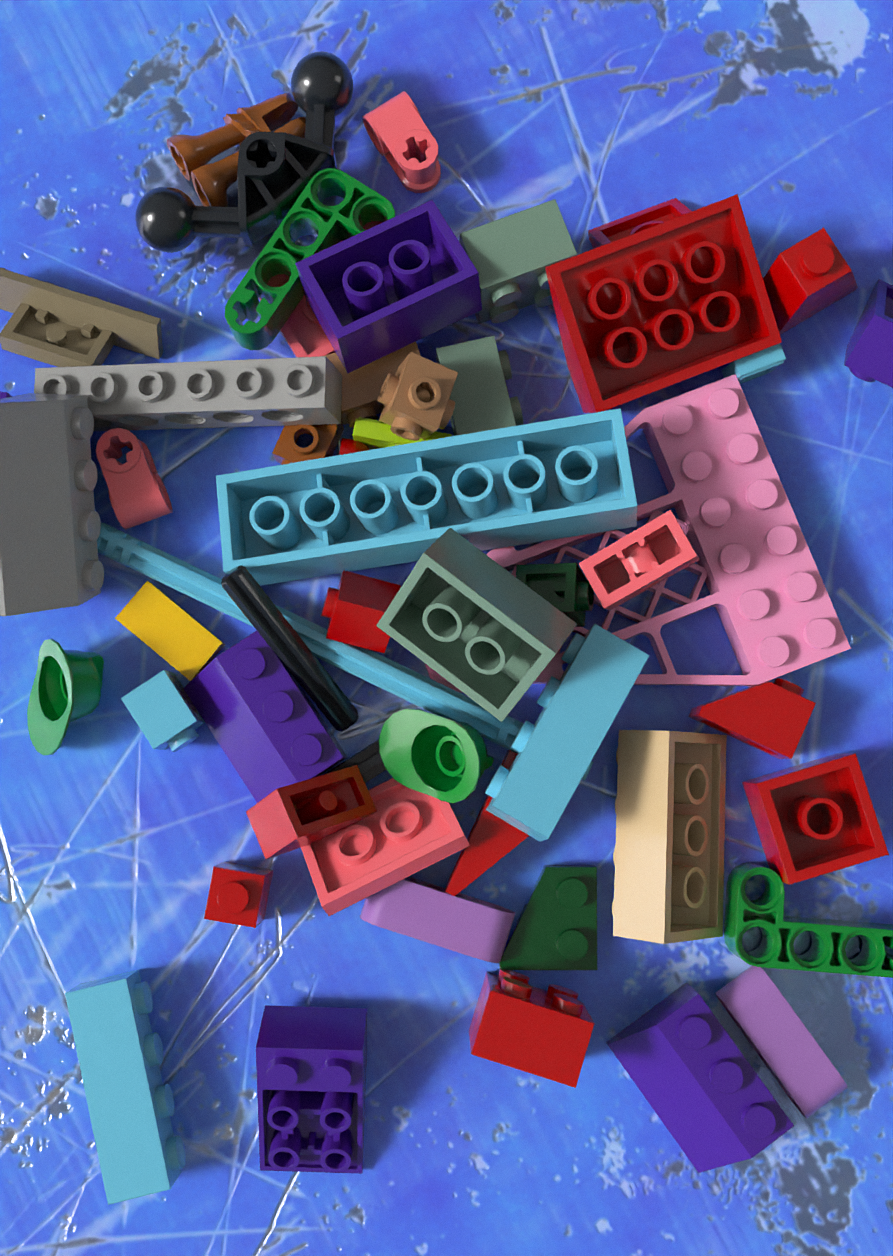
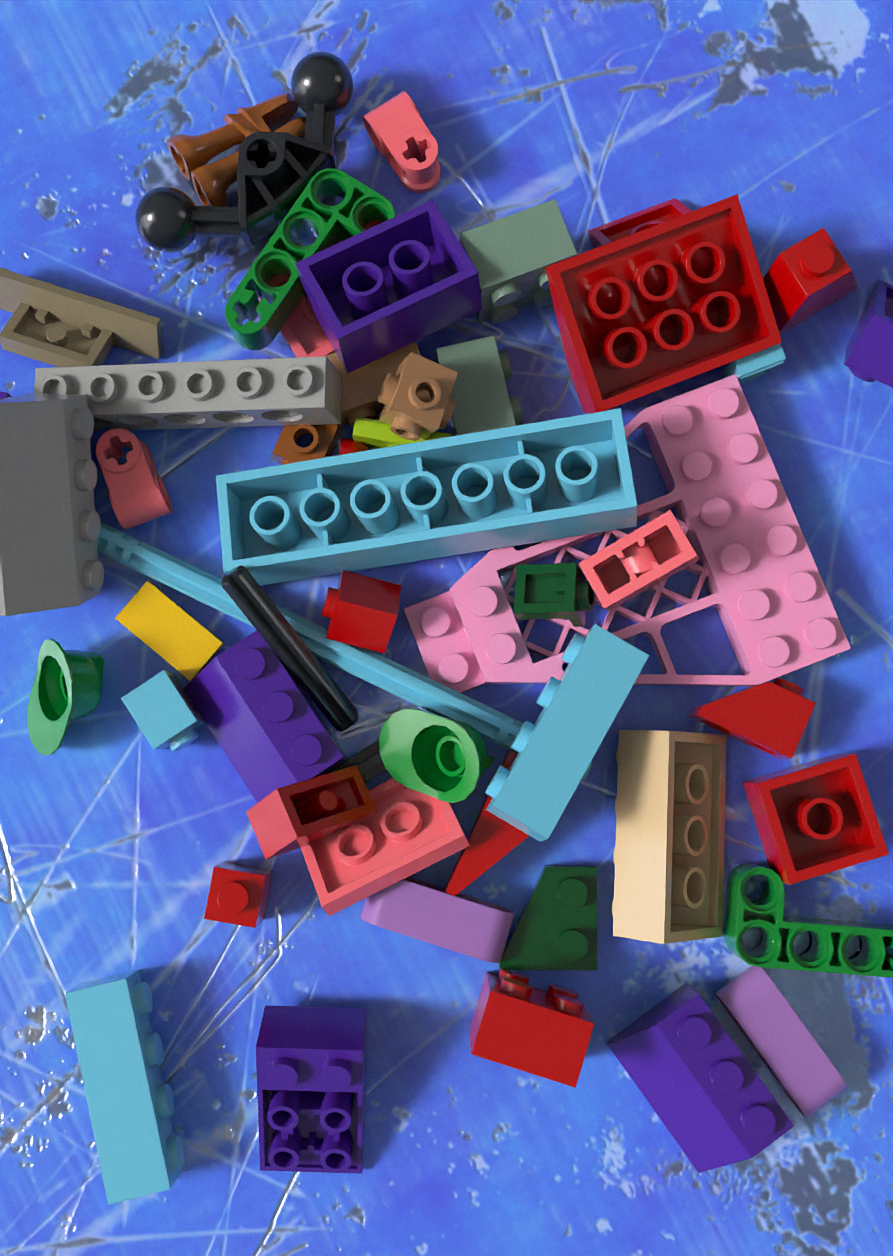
(475, 623): sand green brick -> none

